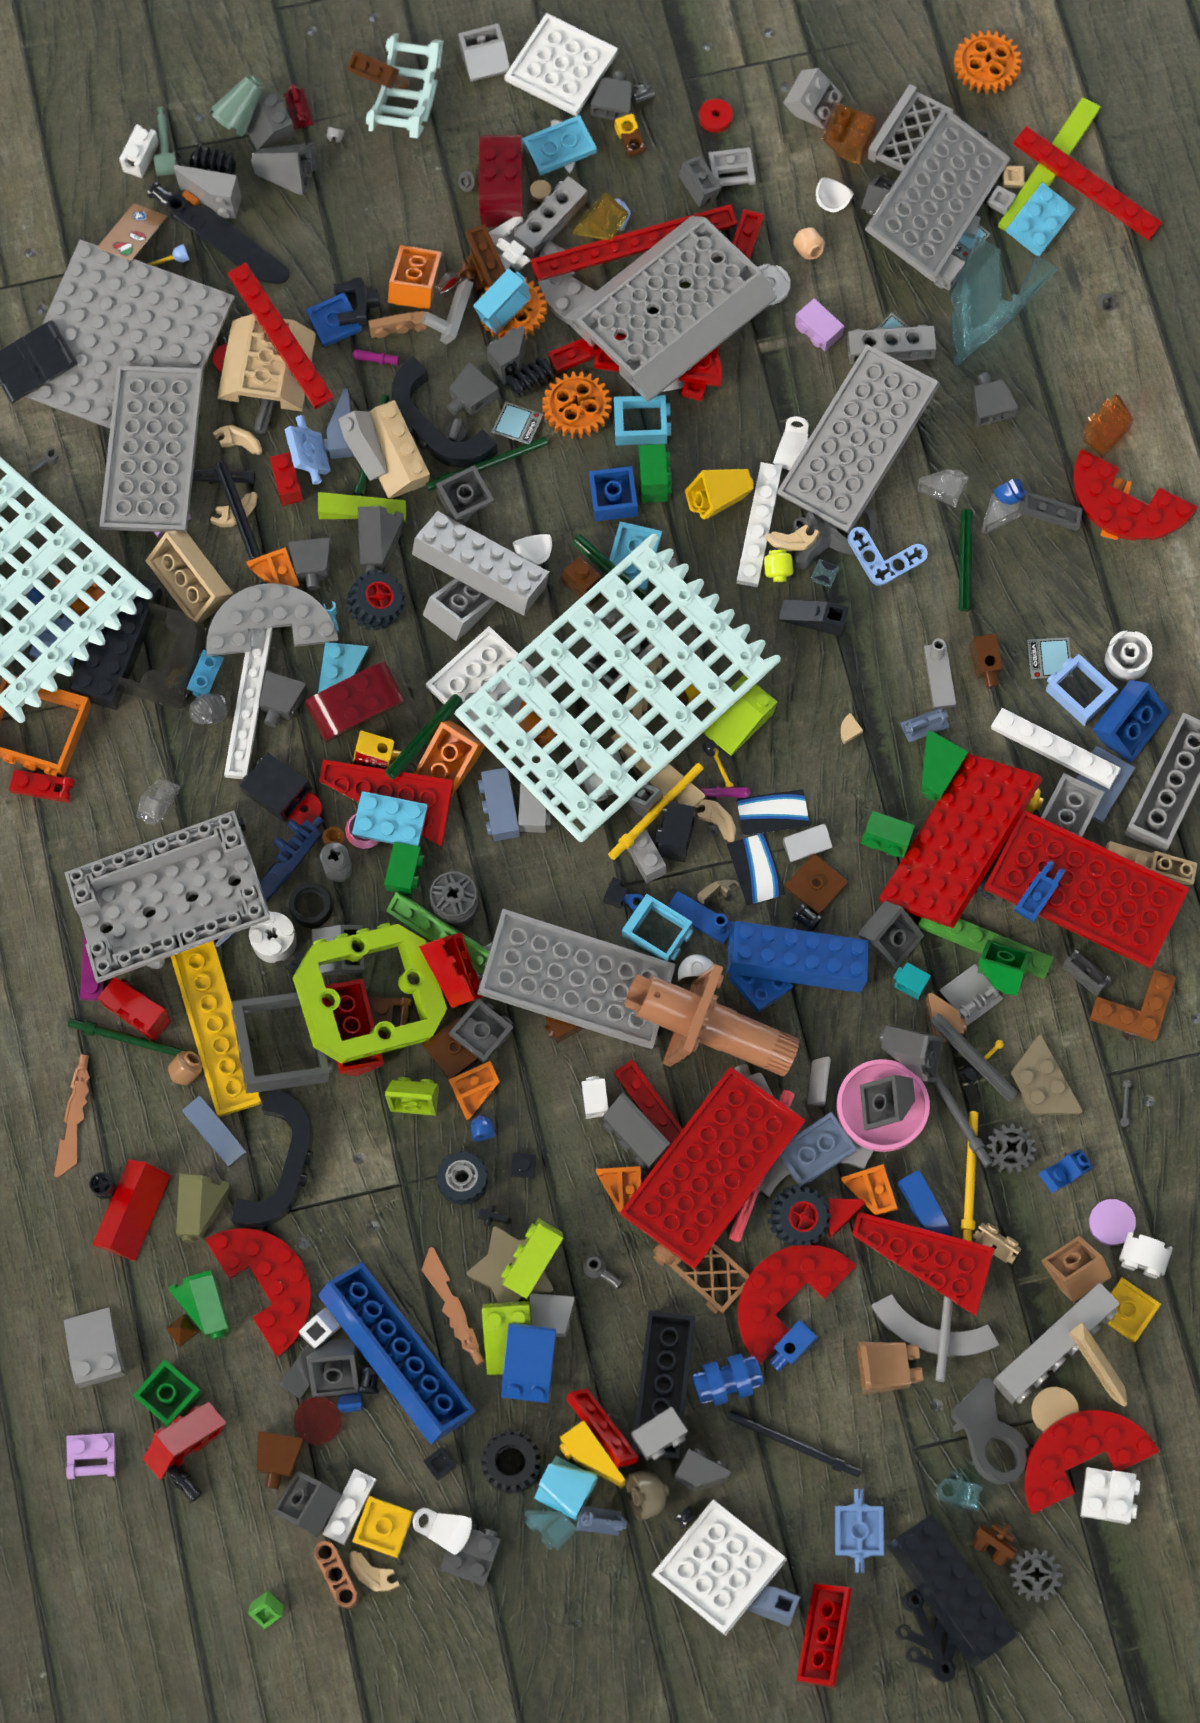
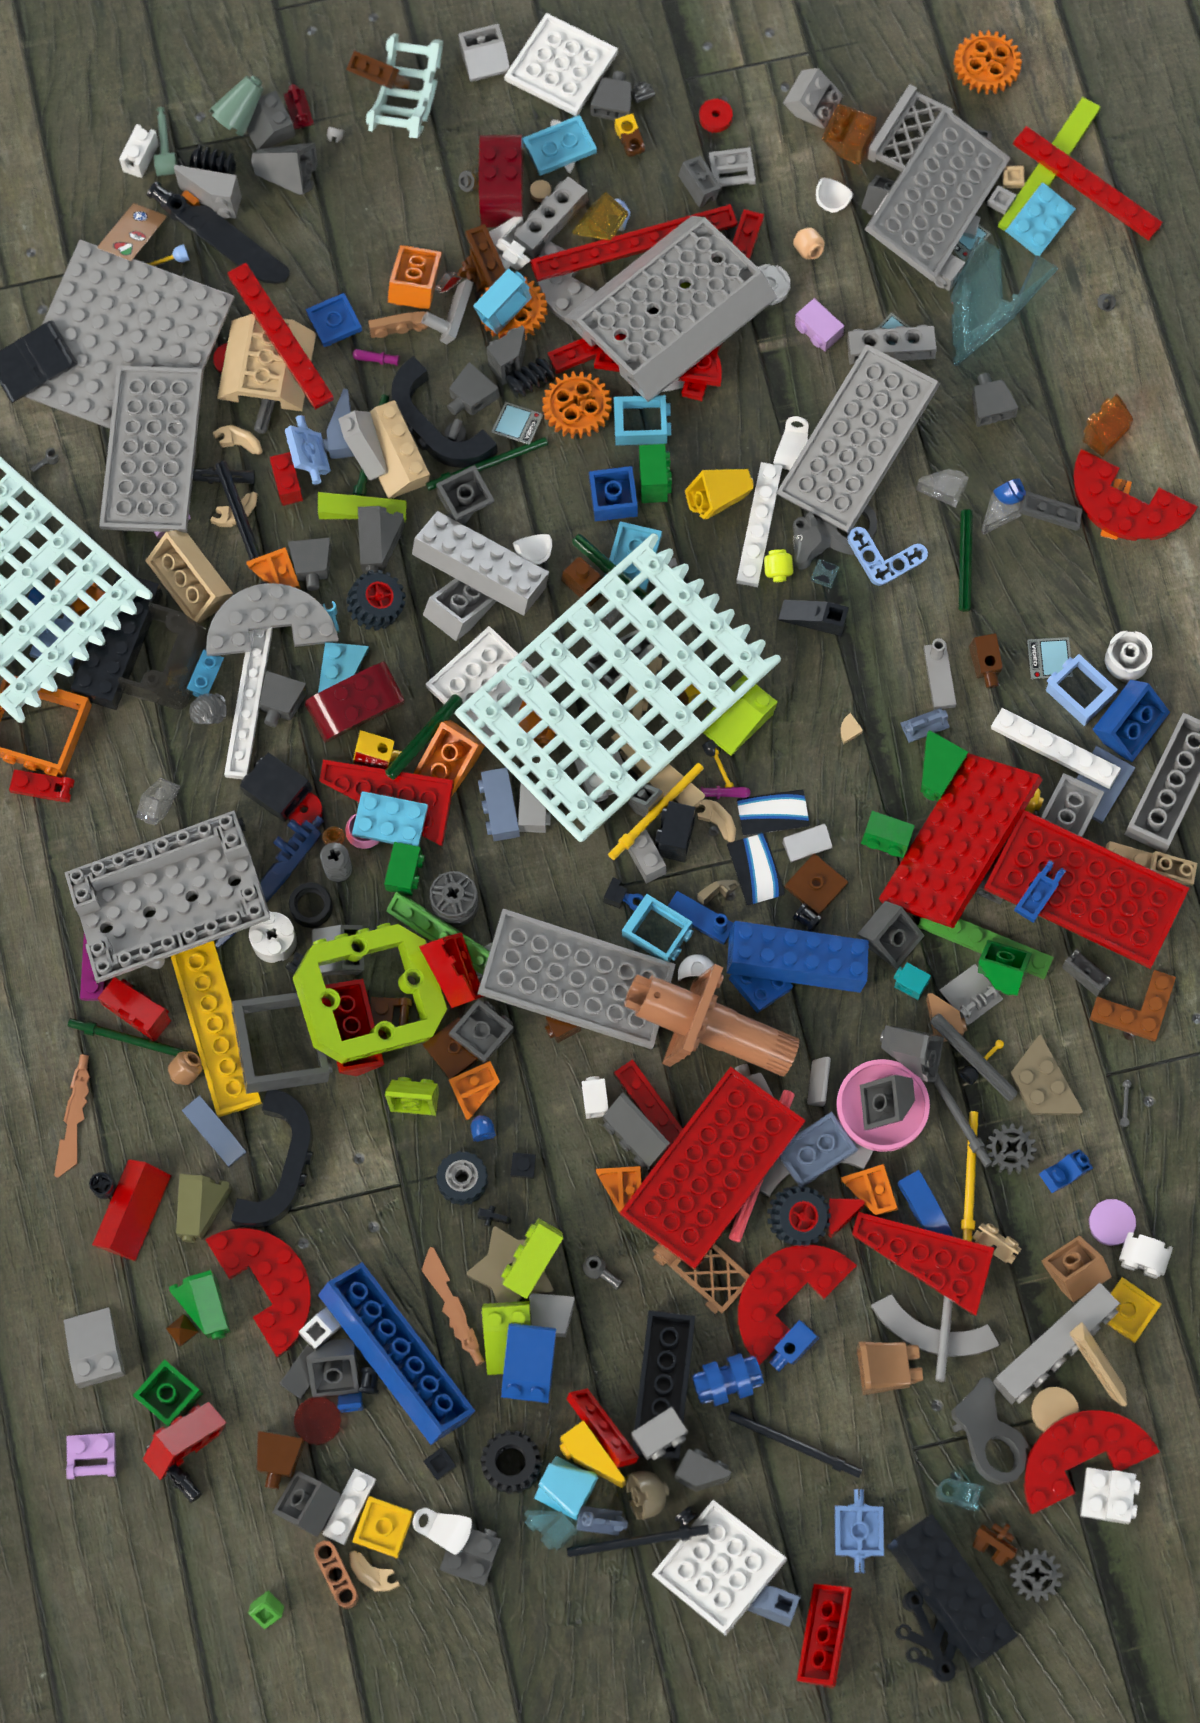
(365, 301): black connector -> none
(683, 1533): none -> black bar
(793, 542): tan piece -> none

